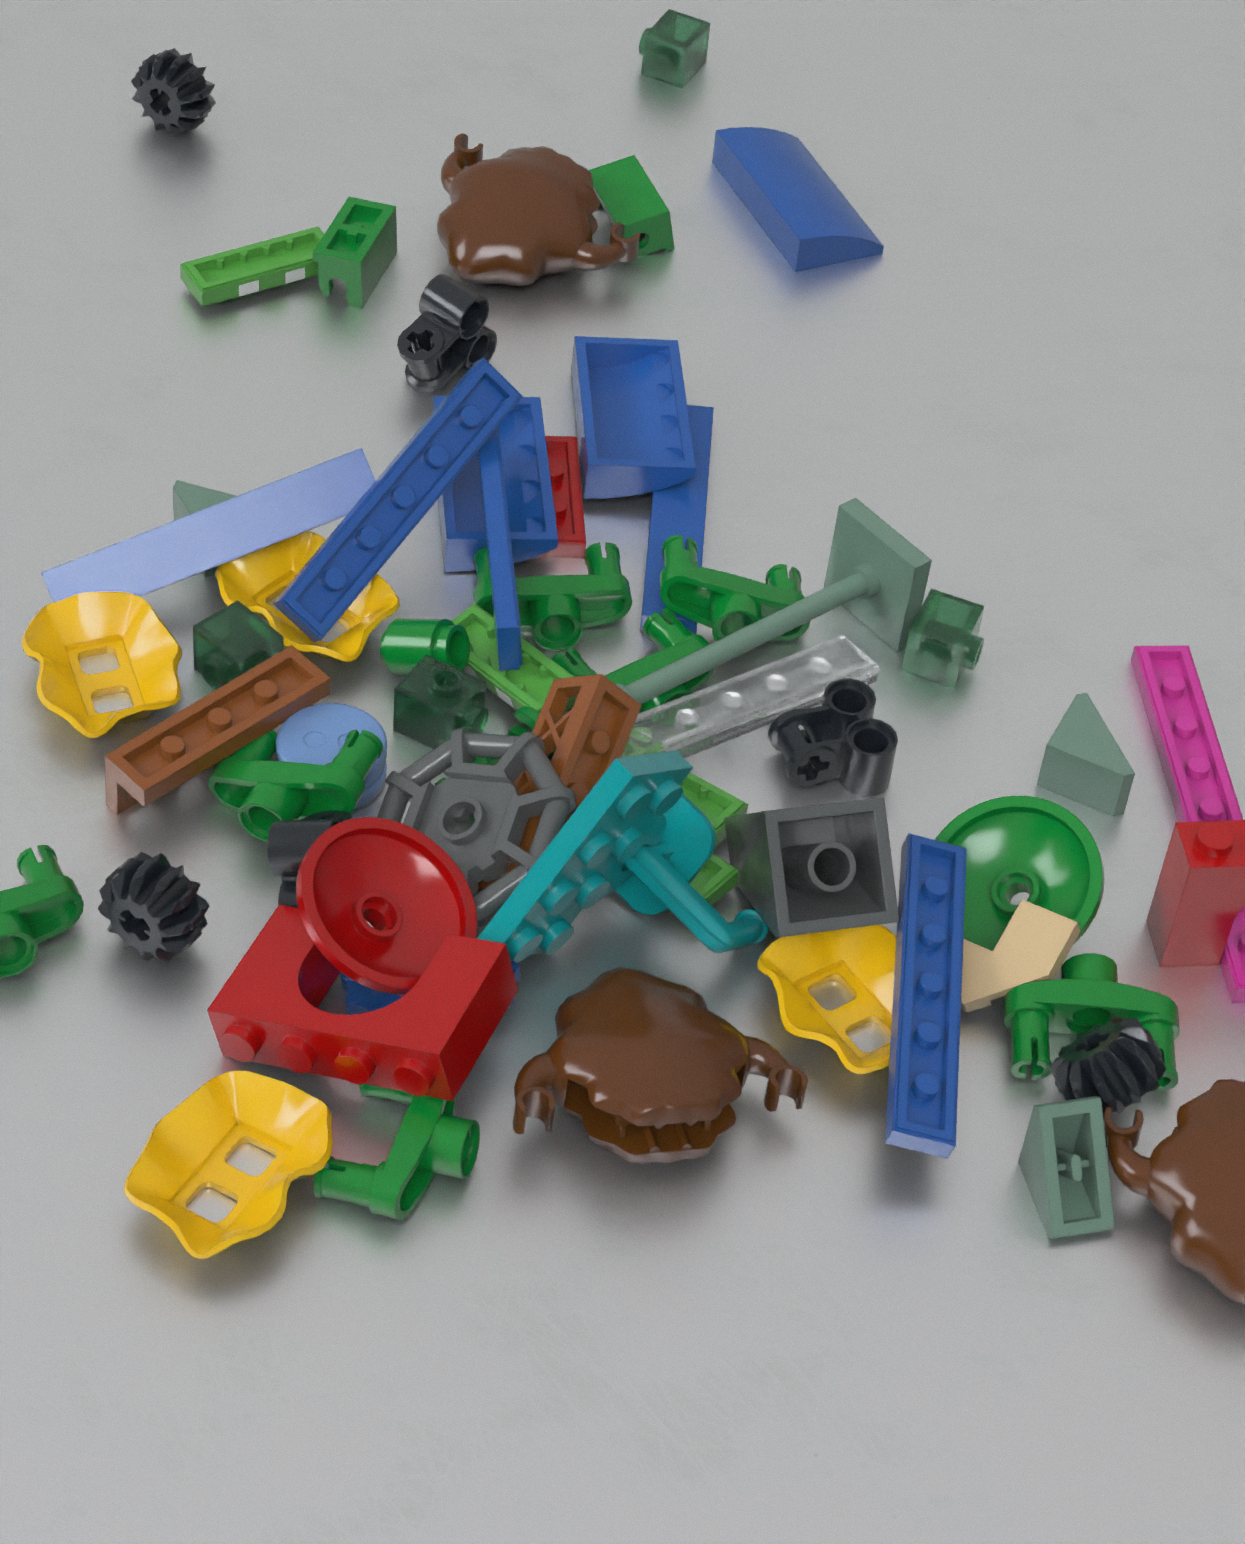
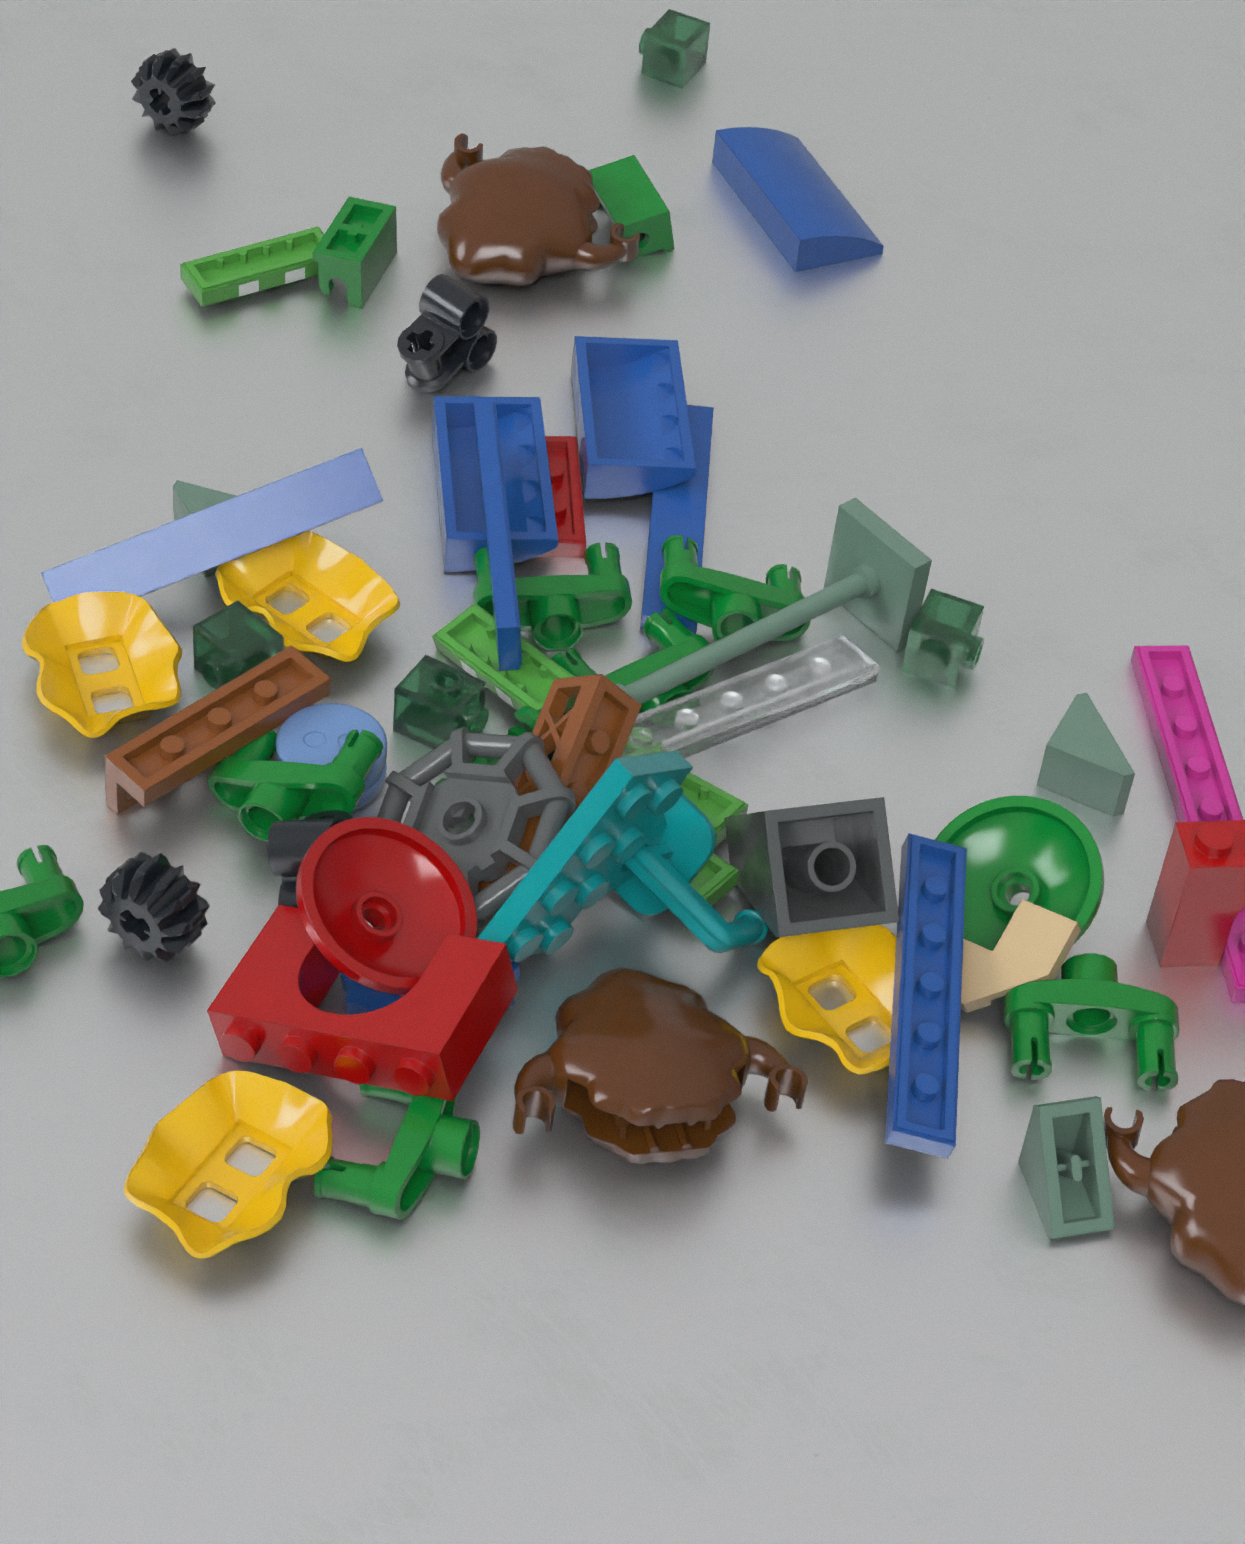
(397, 500): blue tile -> none
(411, 639): green brick -> none
(838, 741): black piece -> none
(1111, 1063): black gear -> none

